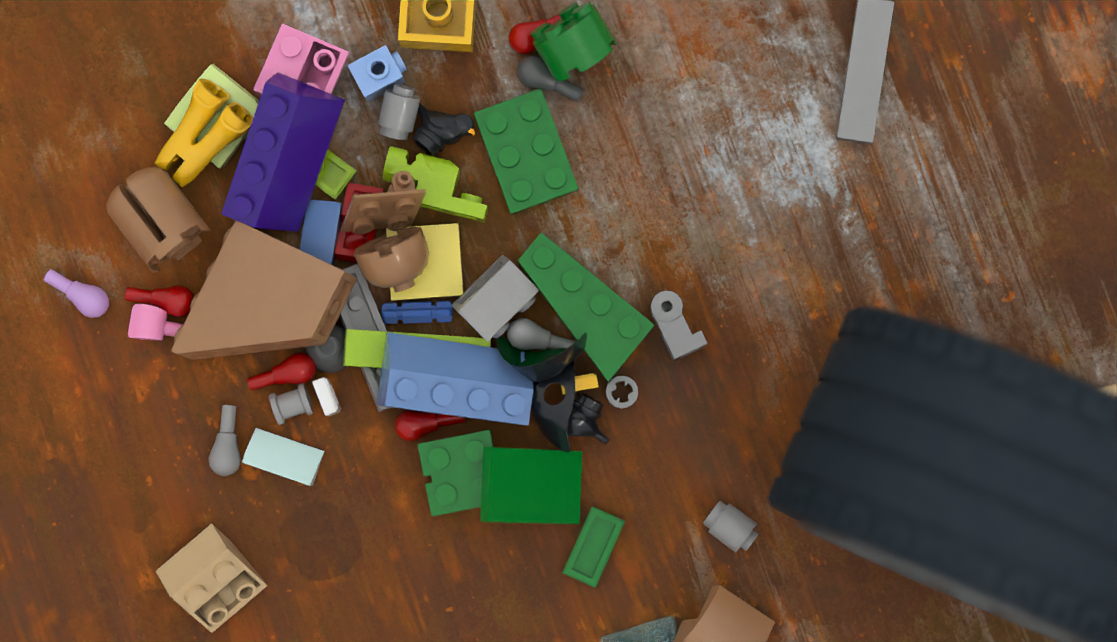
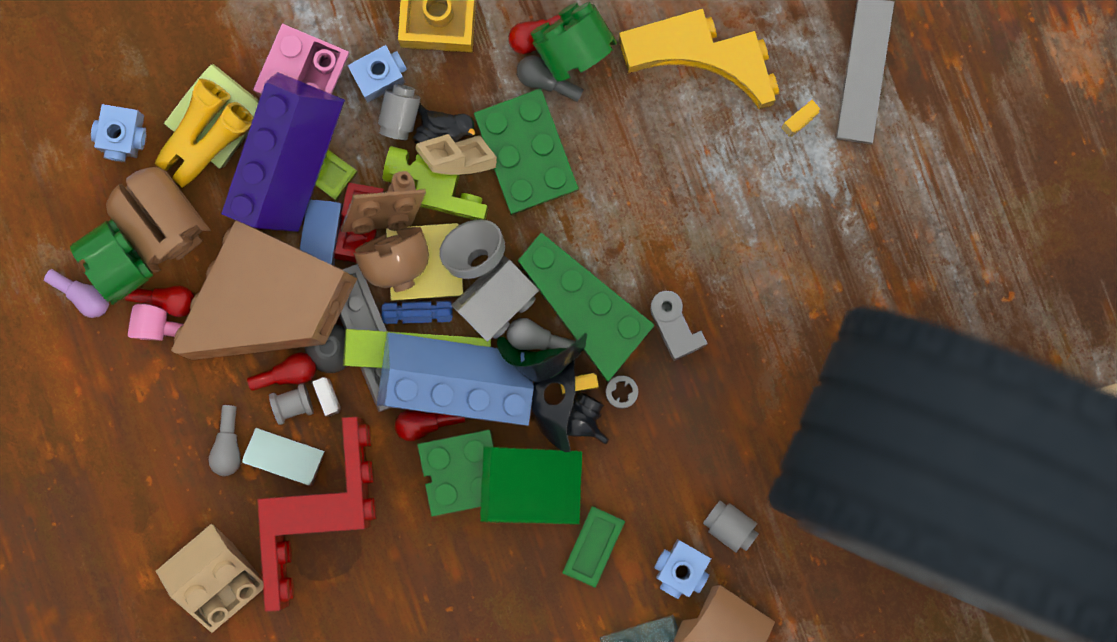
(110, 123): none -> light blue brick
(110, 262): none -> green brick
(315, 514): none -> red bracket
(457, 158): none -> tan slope
(467, 243): none -> light grey piece
(682, 555): none -> light blue brick
(689, 42): none -> yellow arch
(801, 118): none -> yellow tile

